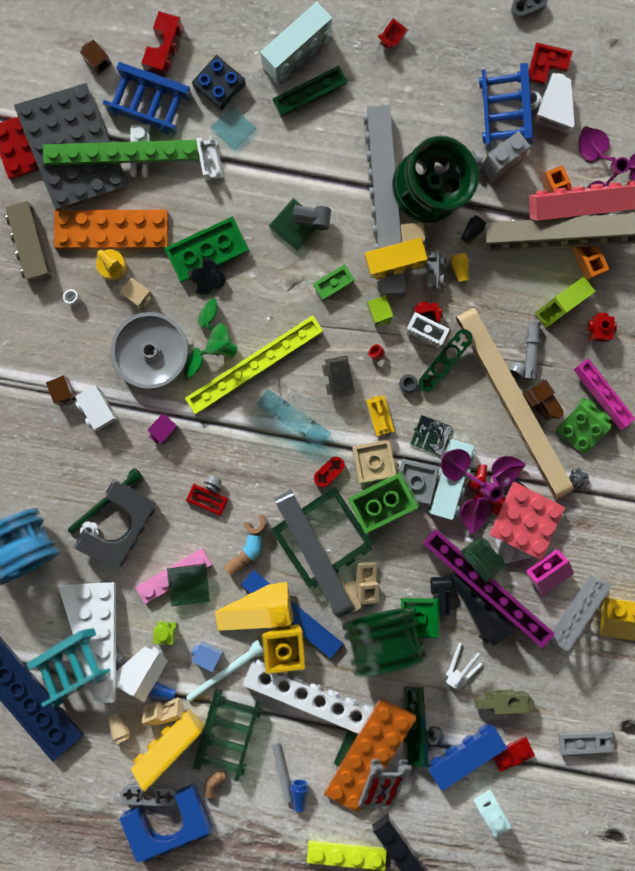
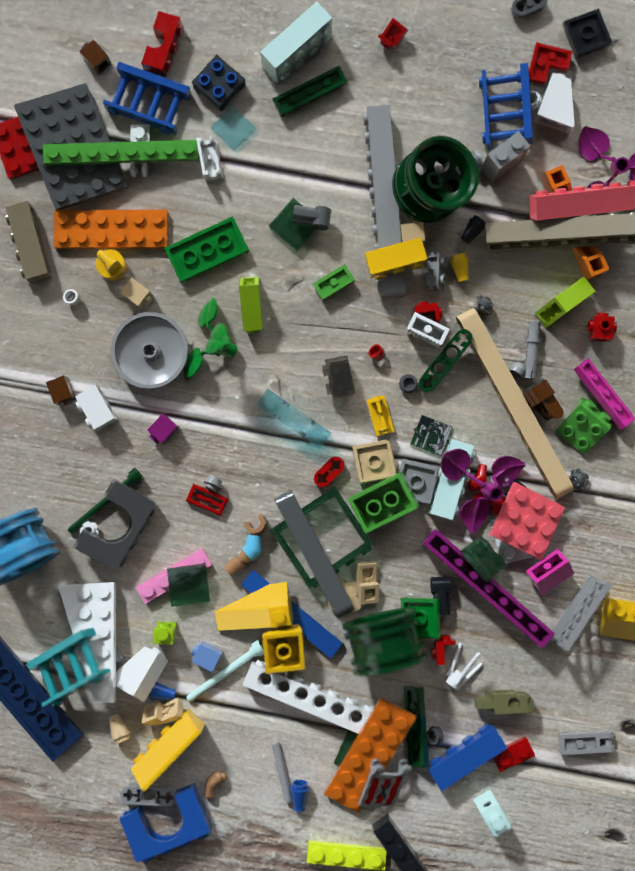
(204, 276): black plate -> none
(208, 739): clear green fence -> none
(251, 304): none -> lime slope
(254, 365): neon yellow plate -> none
(380, 311): lime brick -> none
(437, 652): none -> red bracket
(484, 305): none -> dark grey plant
(488, 623): black wedge -> none
(587, 33): none -> black plate

